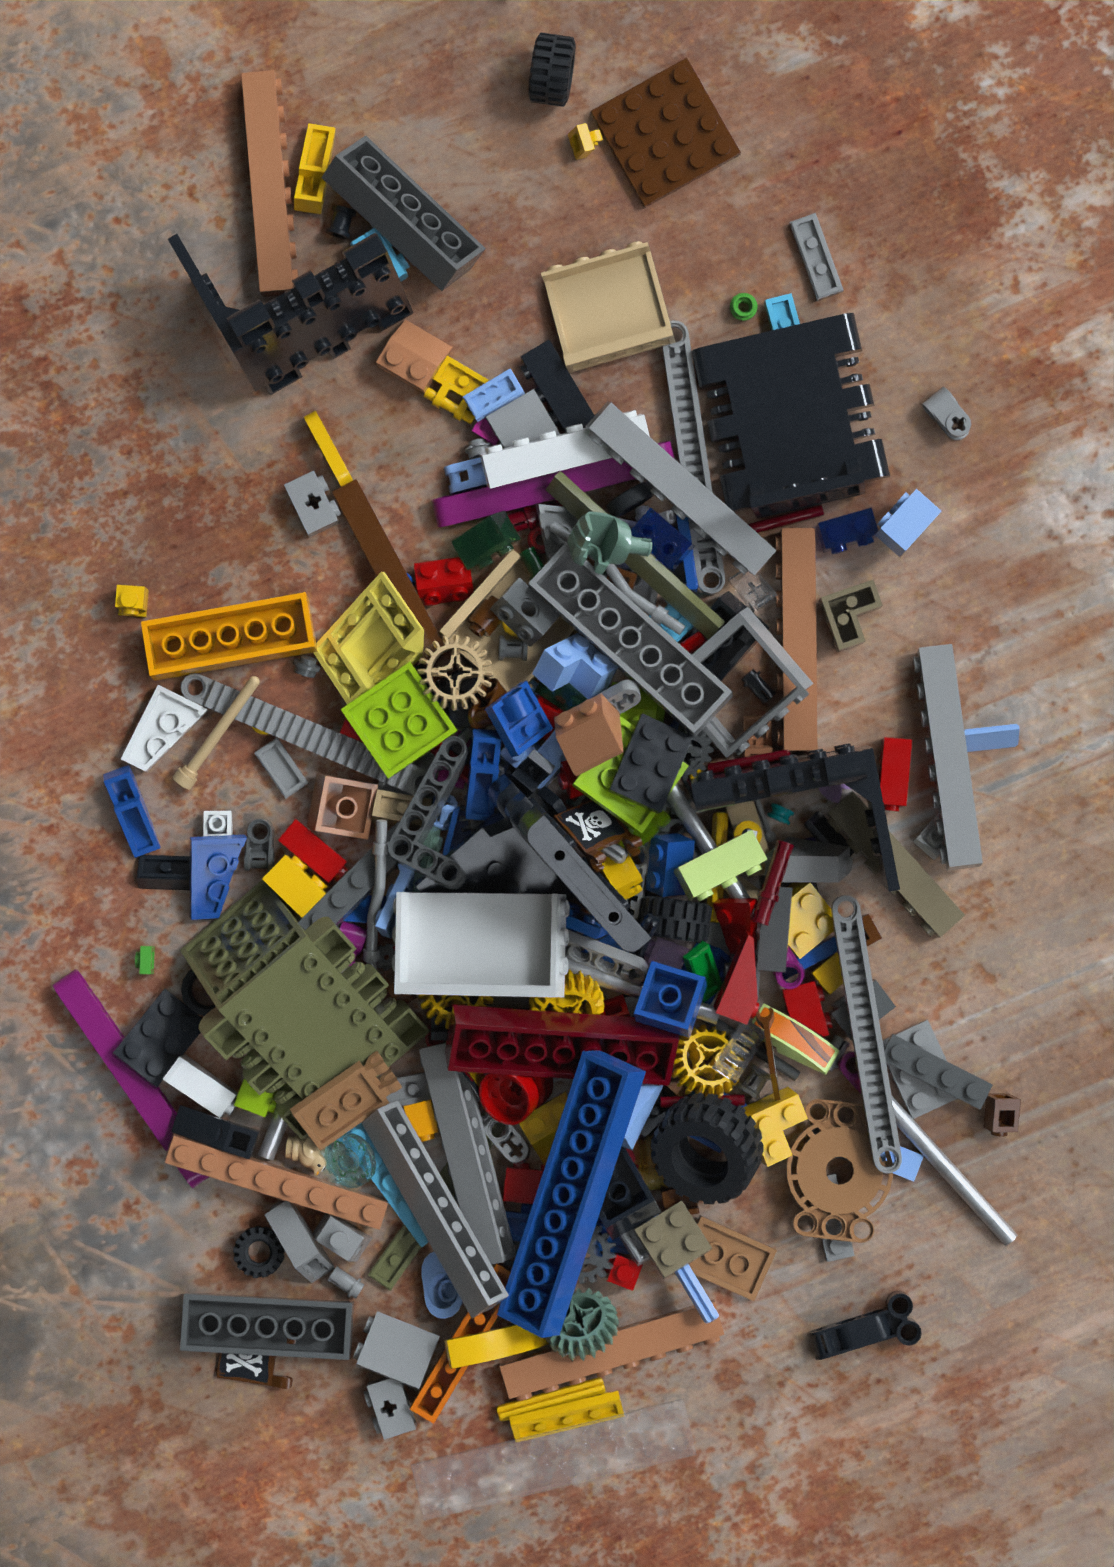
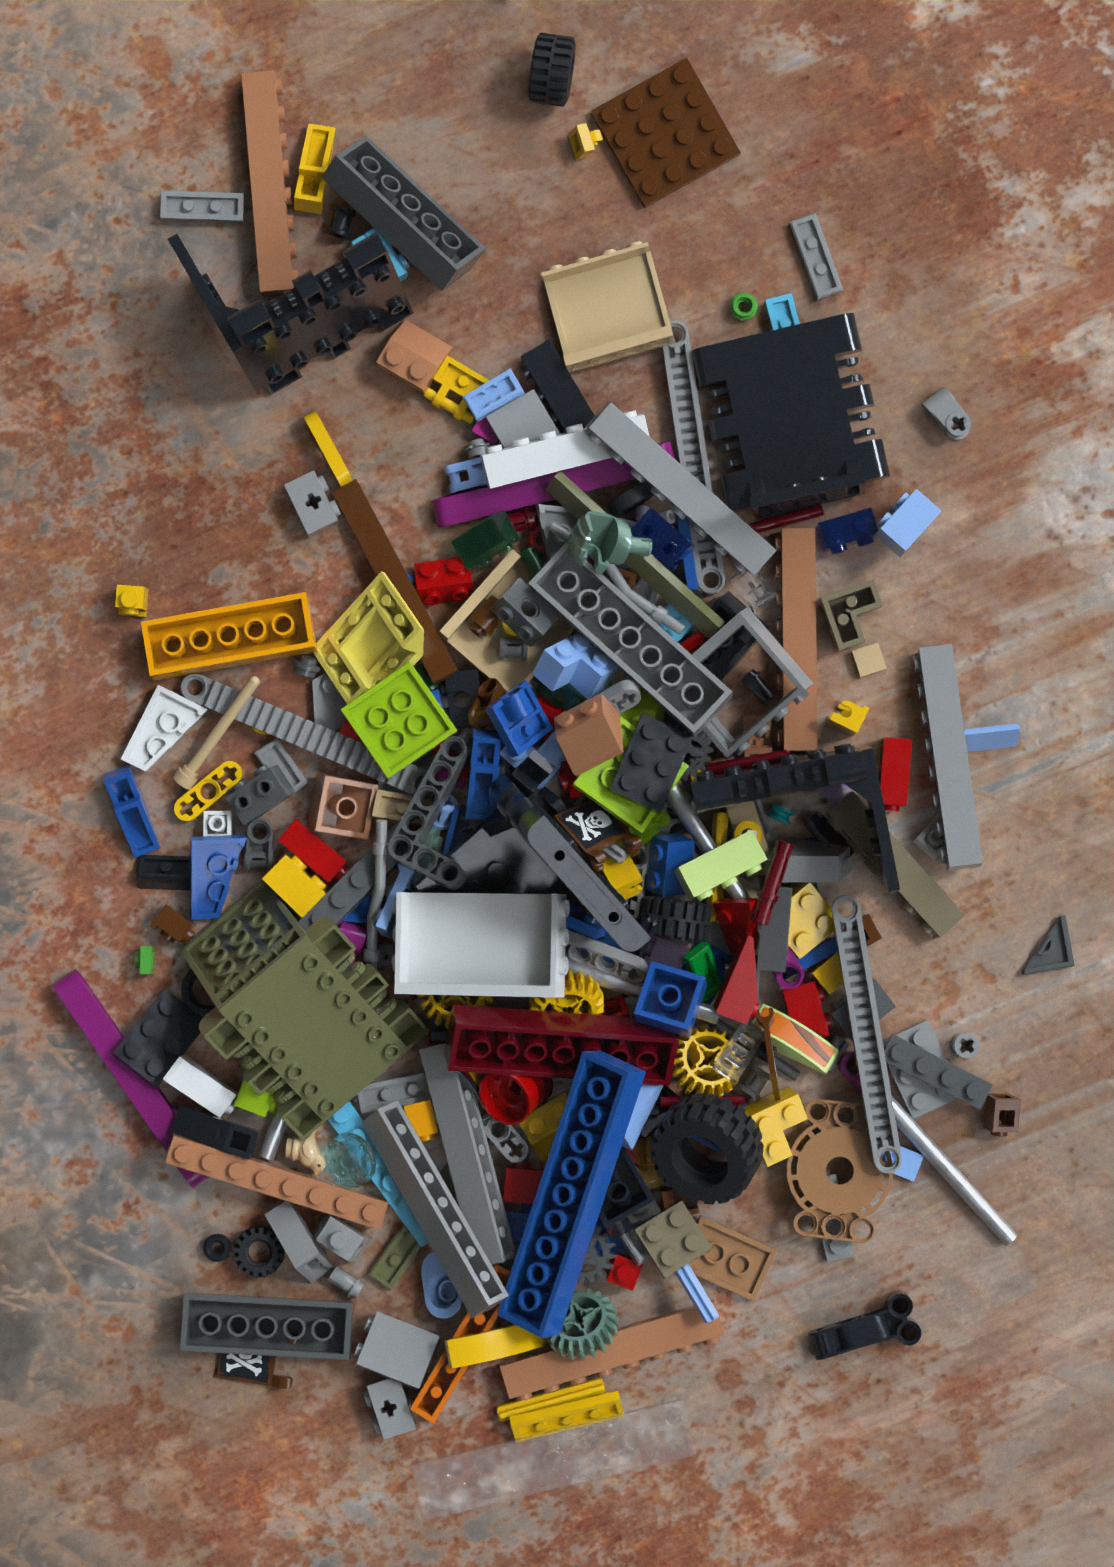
(173, 925): none -> reddish brown brick
(197, 810): none -> yellow beam
(202, 206): none -> light grey plate
(208, 1247): none -> black plate
(260, 794): none -> dark grey brick
(327, 703): none -> light grey wing
(346, 1100): medium nougat tile -> none
(468, 672): tan gear -> none
(849, 719): none -> yellow hinge
(868, 659): none -> tan tile
(974, 1045): none -> light grey bush
(1053, 952): none -> dark grey tile

